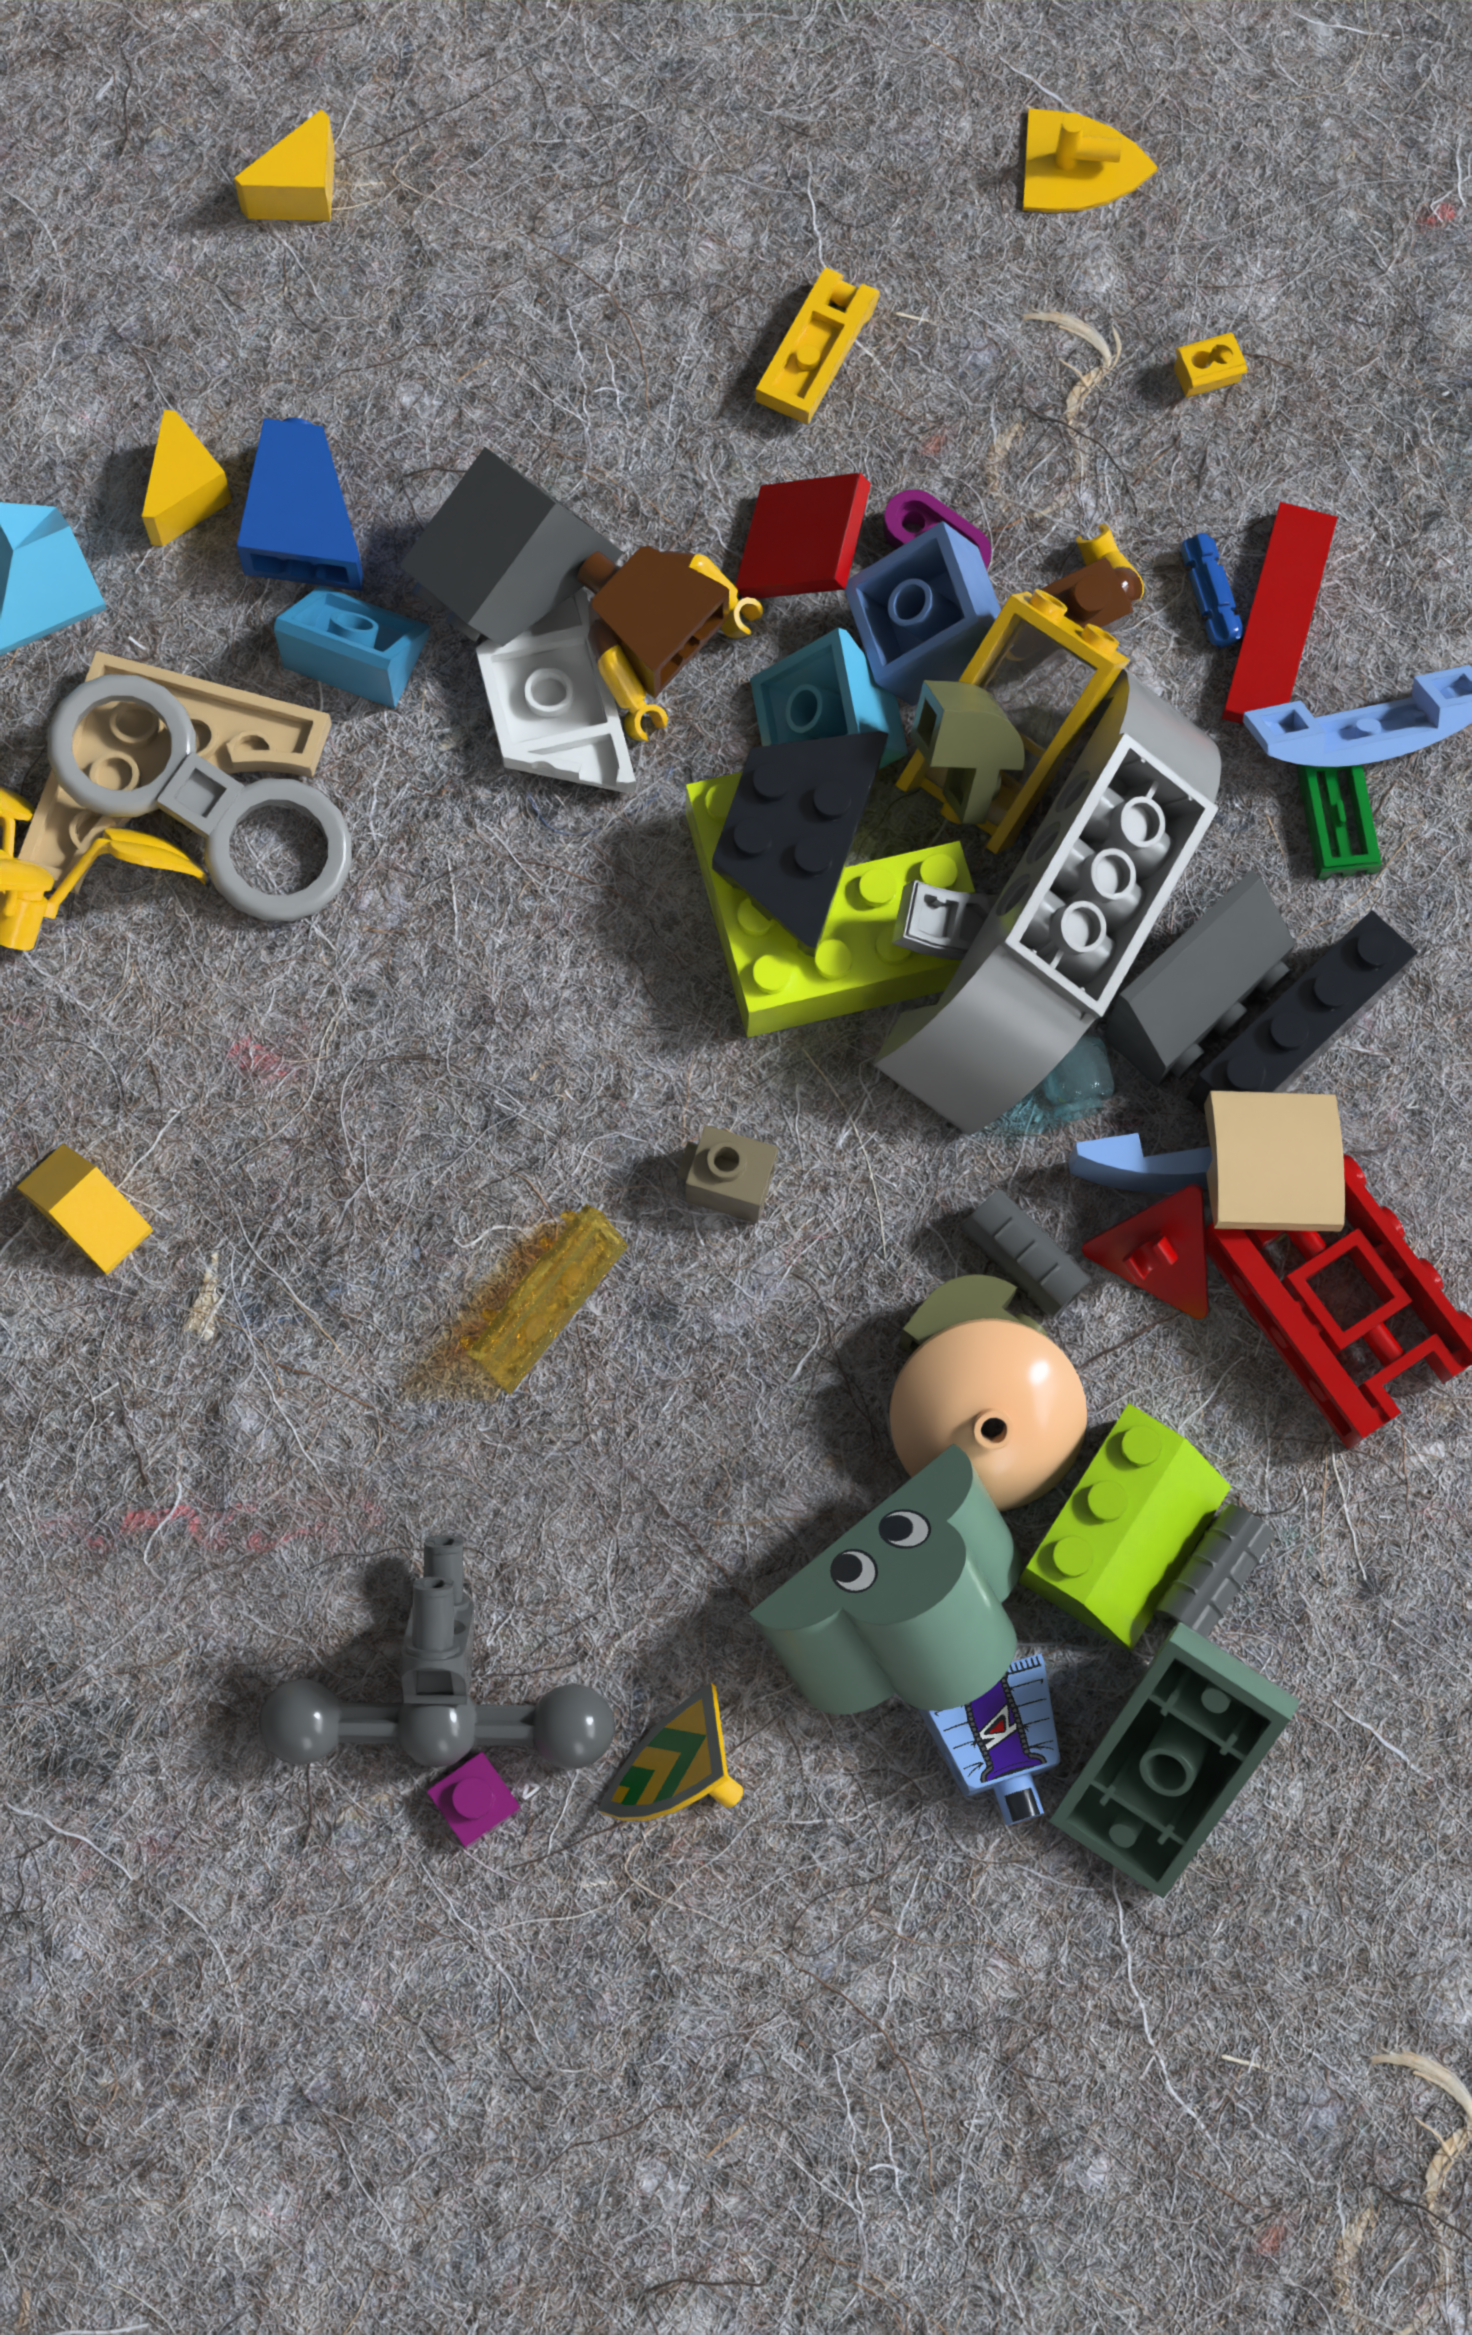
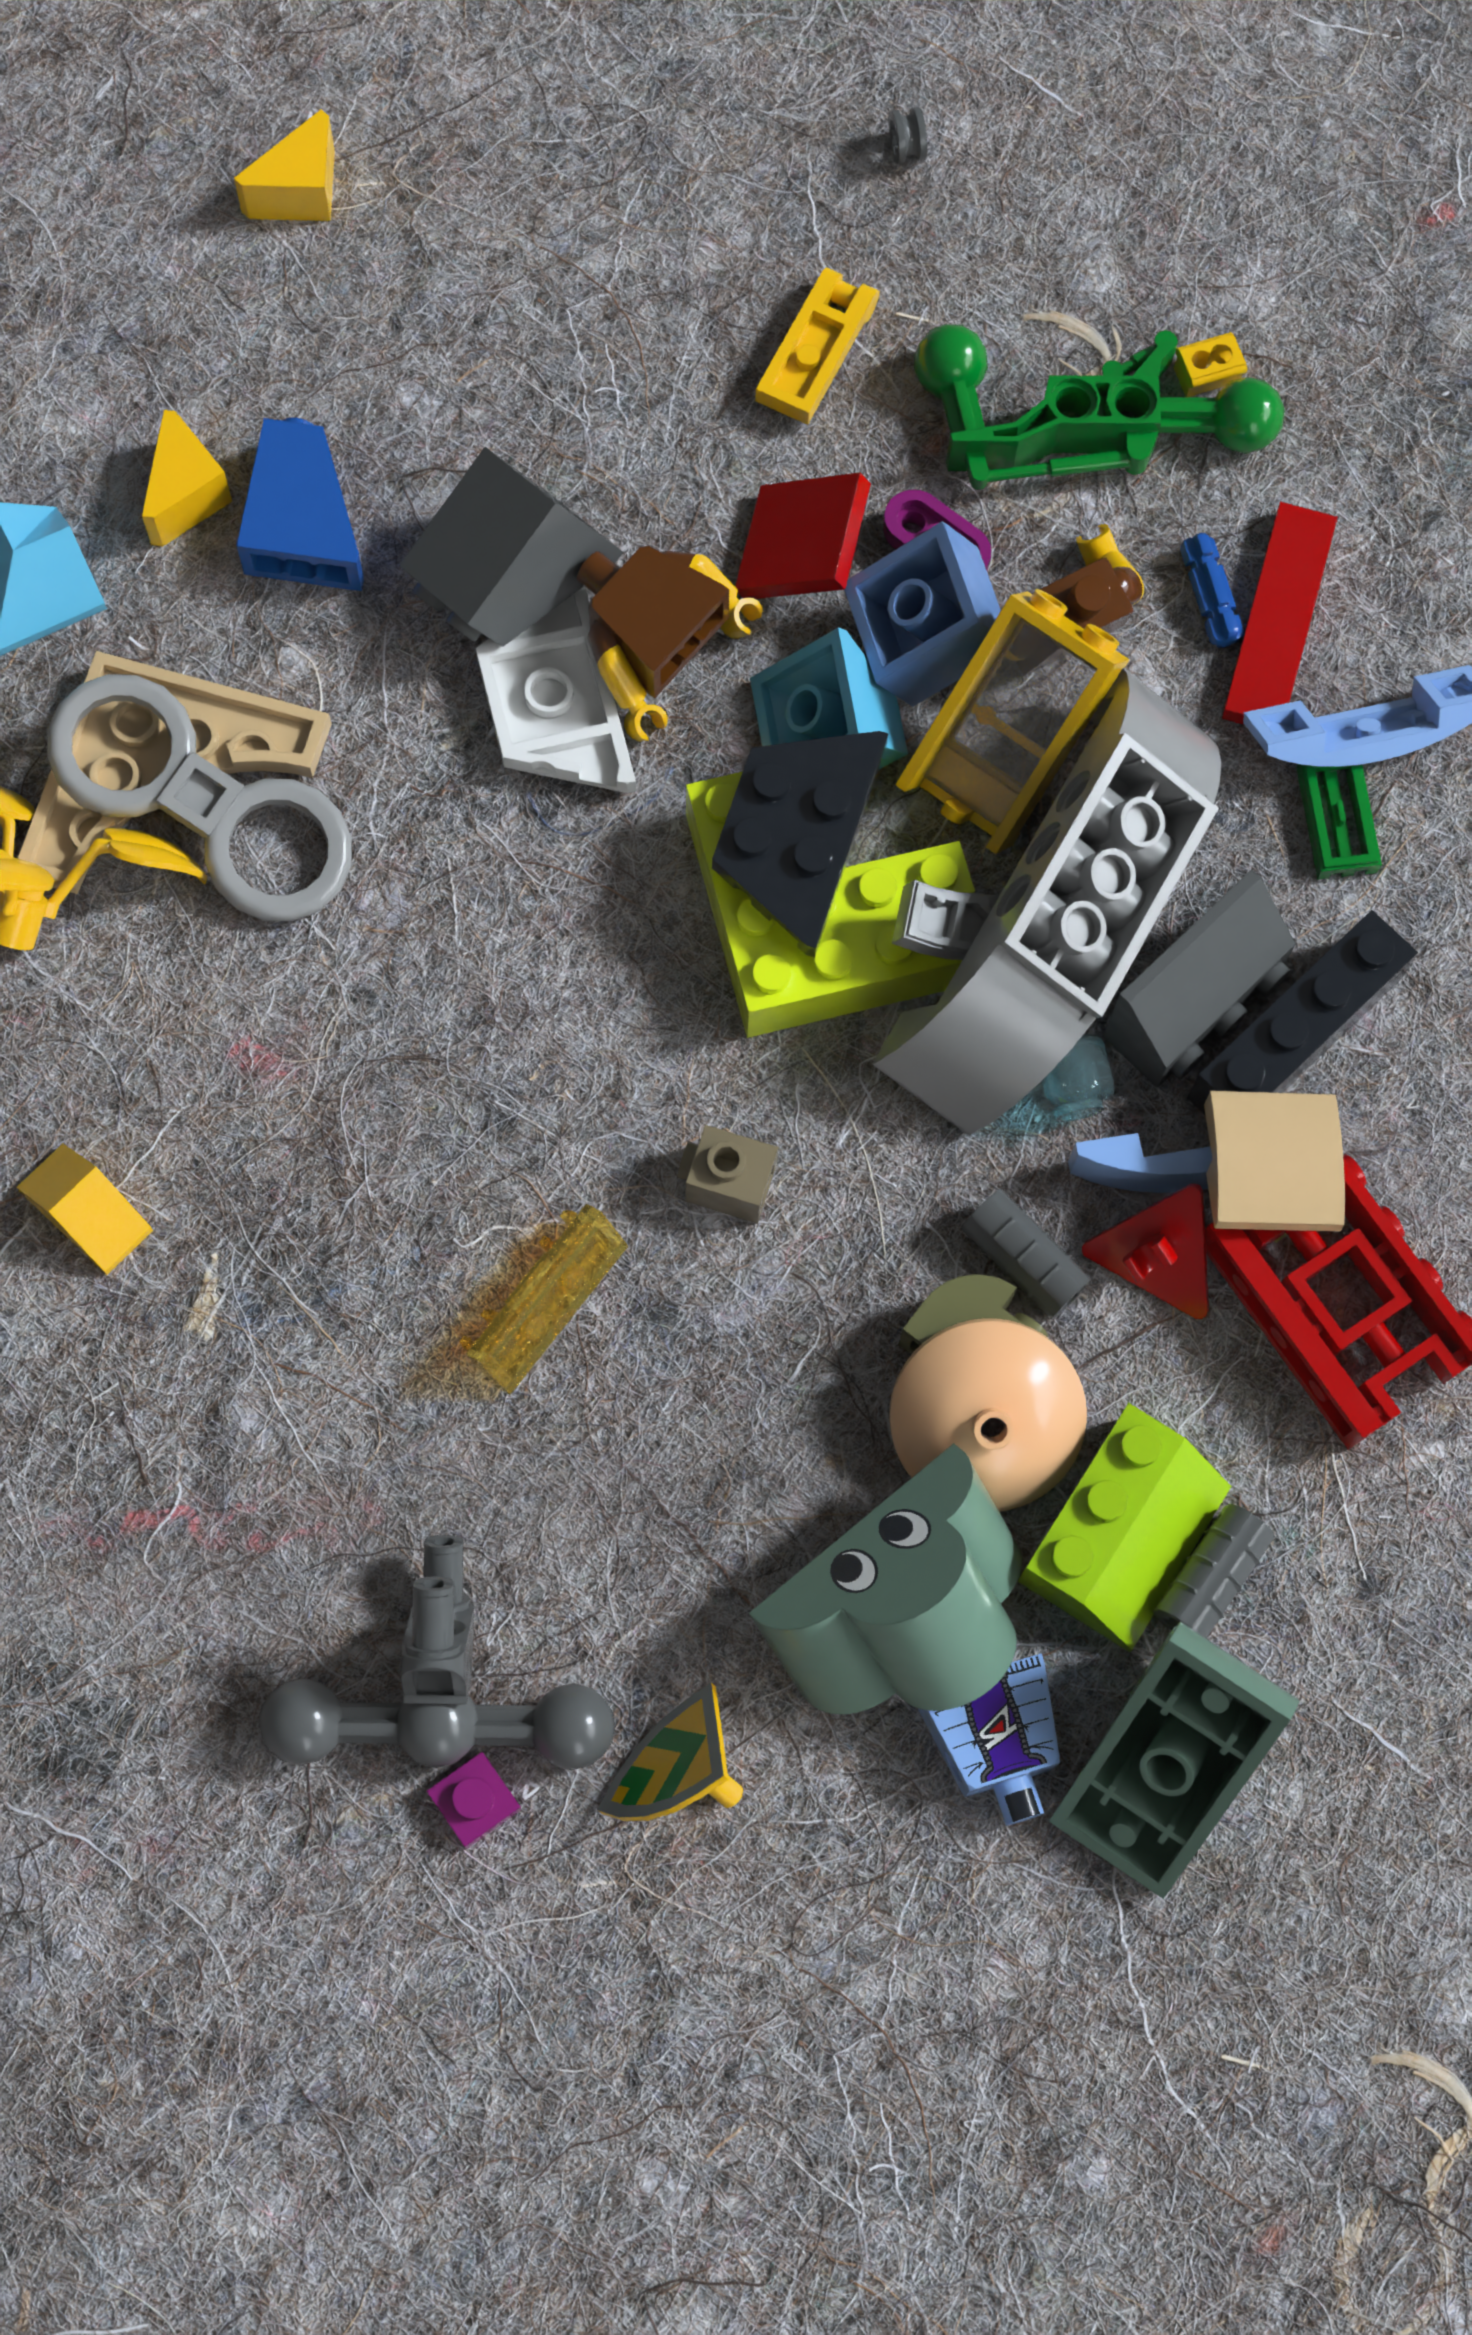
(350, 644): dark azure slope -> none
(908, 135): none -> dark grey bush
(954, 362): none -> green piece
(971, 735): olive brick -> none
(1078, 163): yellow shield -> none

